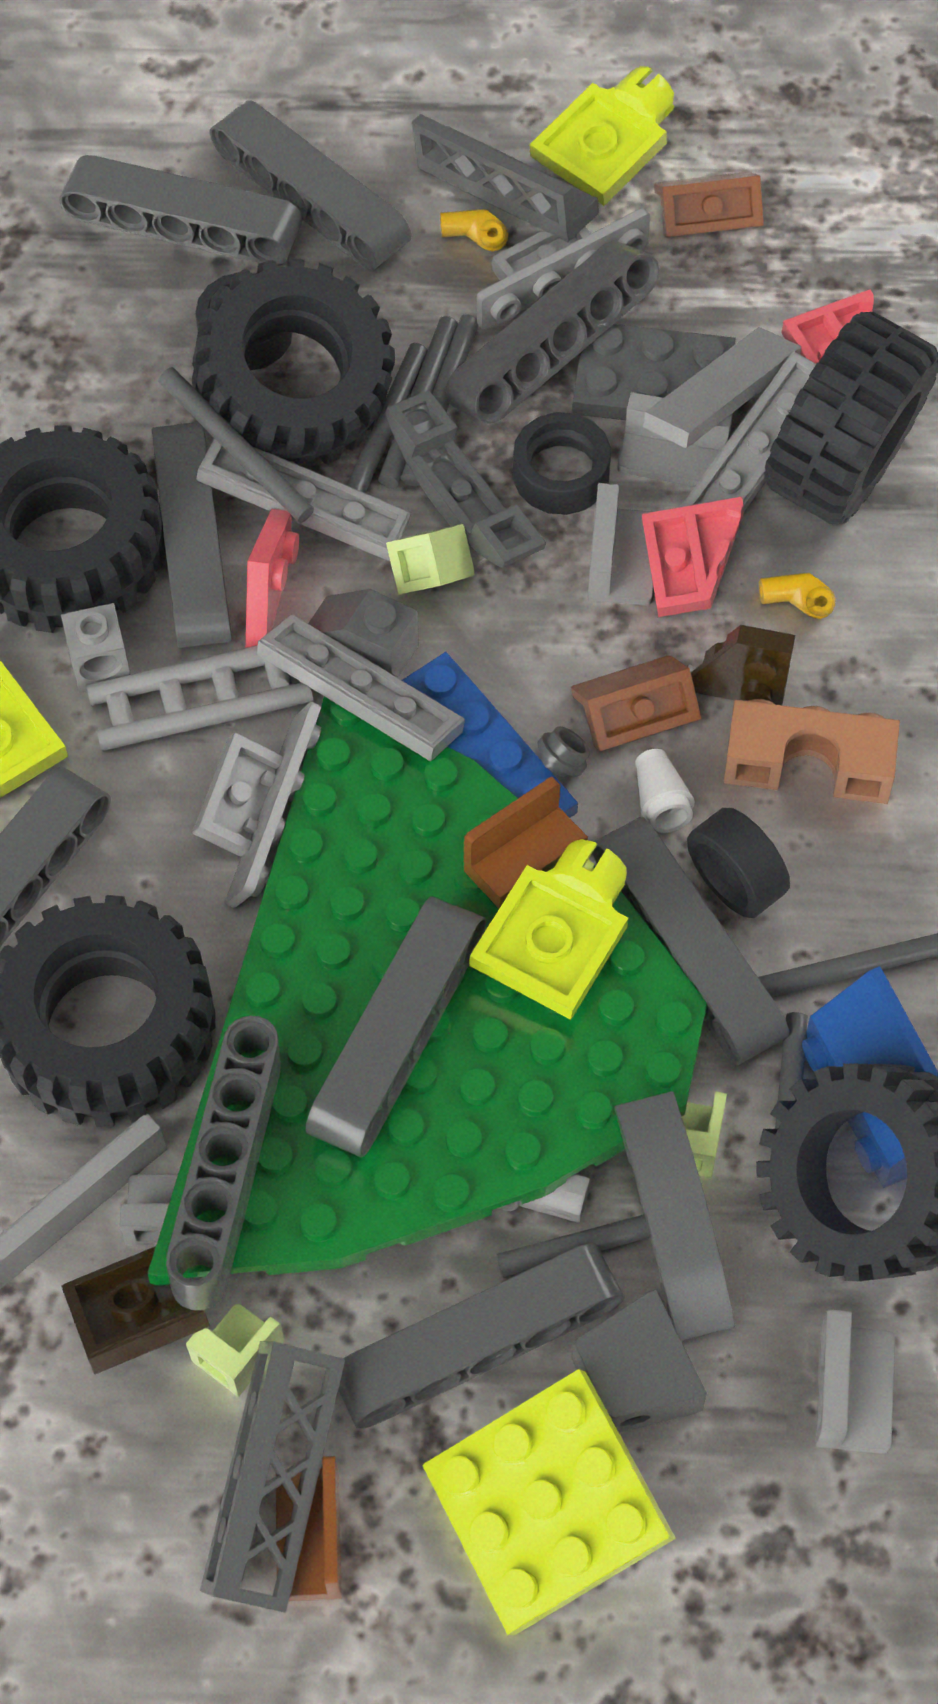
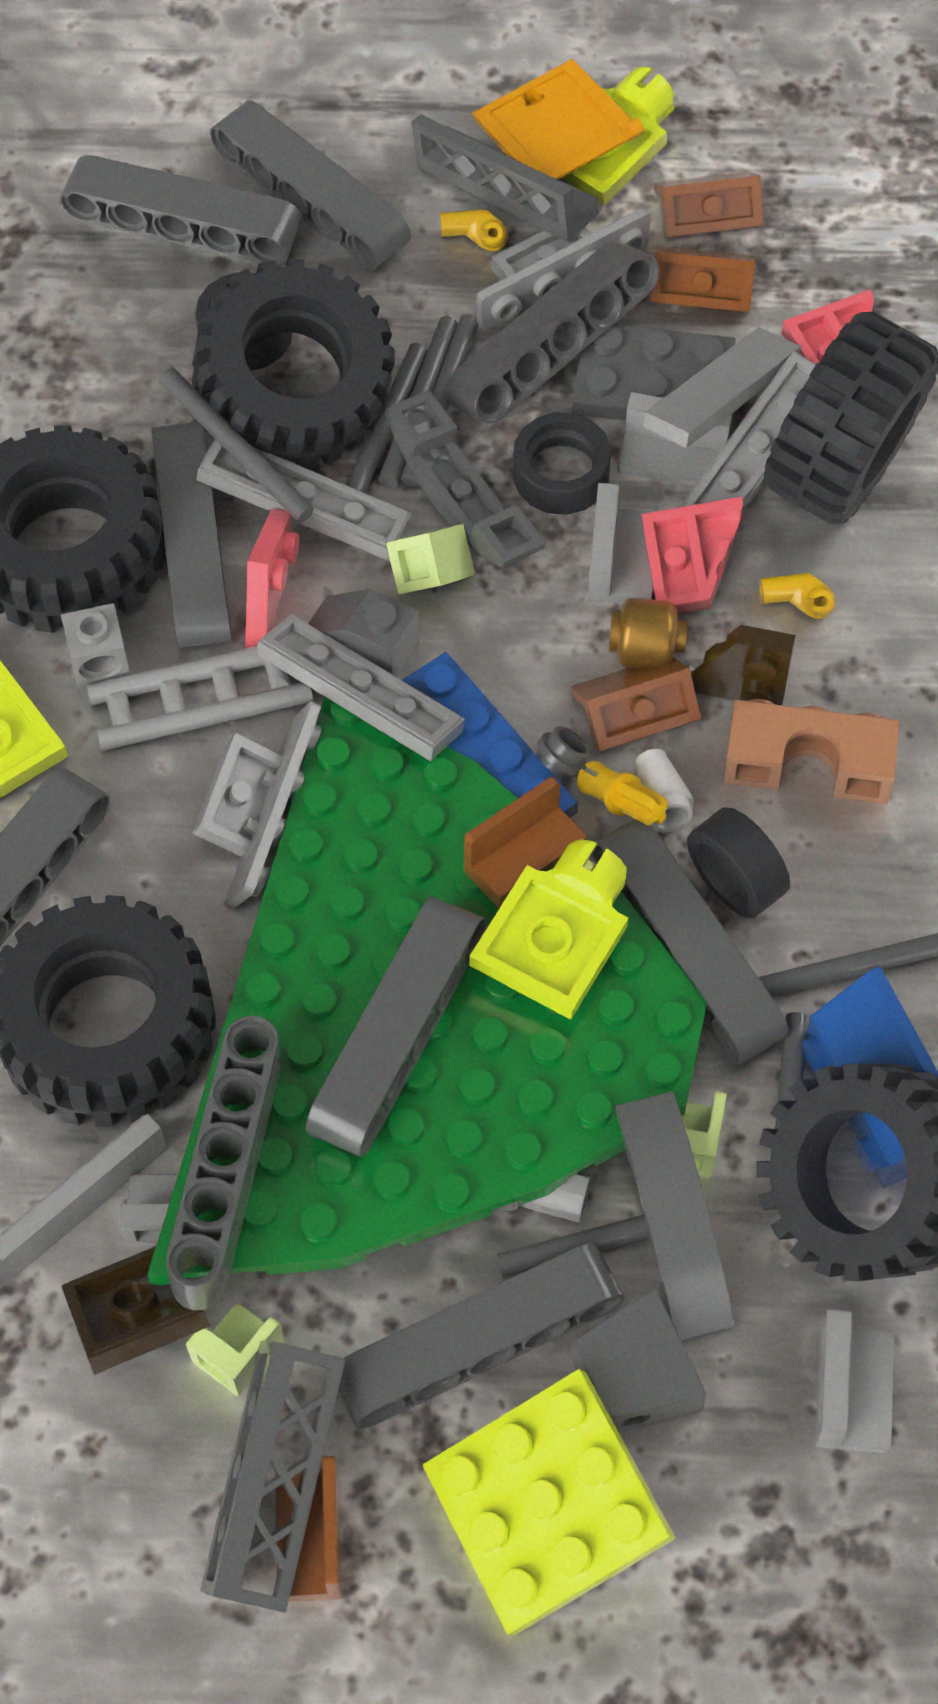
(557, 121): none -> light orange container
(622, 793): none -> yellow axle
(646, 633): none -> pearl gold head
(704, 279): none -> dark orange panel

